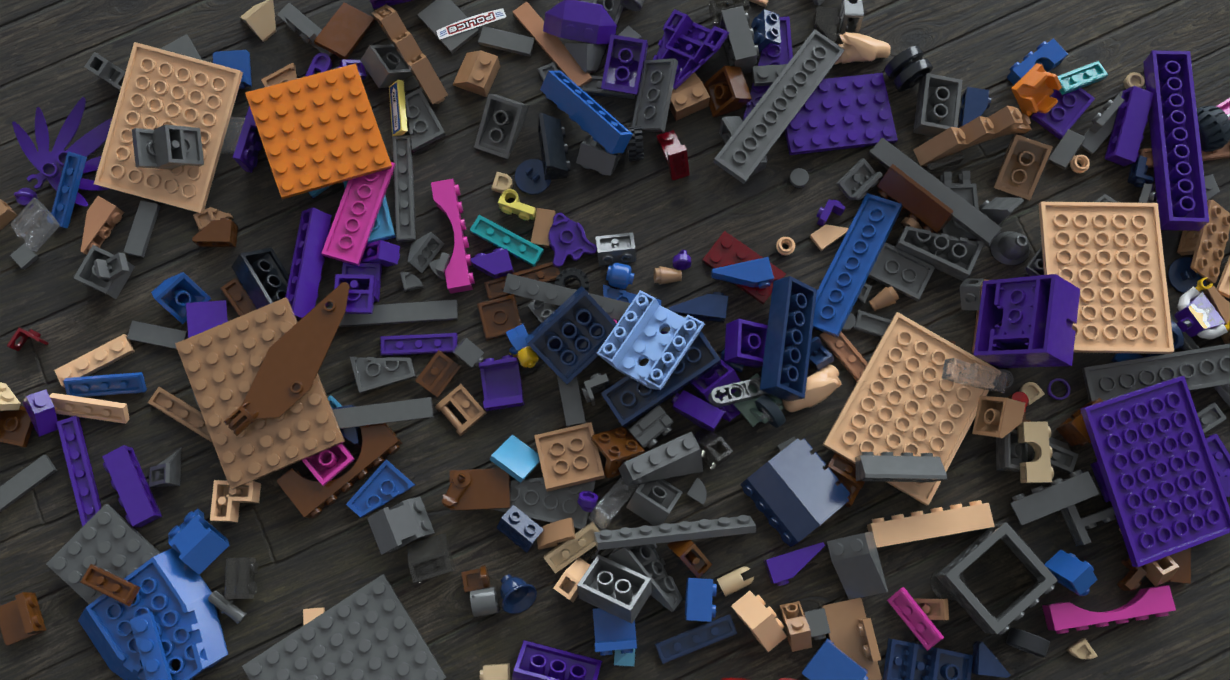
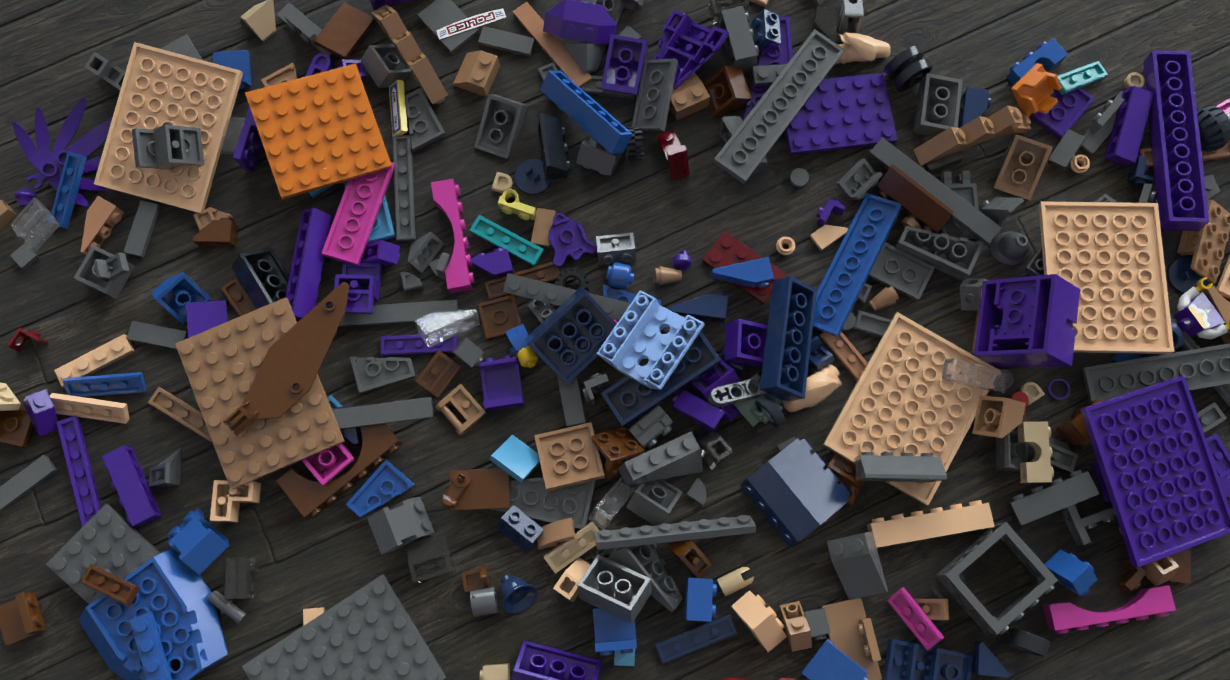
(444, 325): none -> clear slope
(587, 500): dark purple tile -> none
(789, 564): dark purple slope -> none
(1082, 650): tan tile -> none

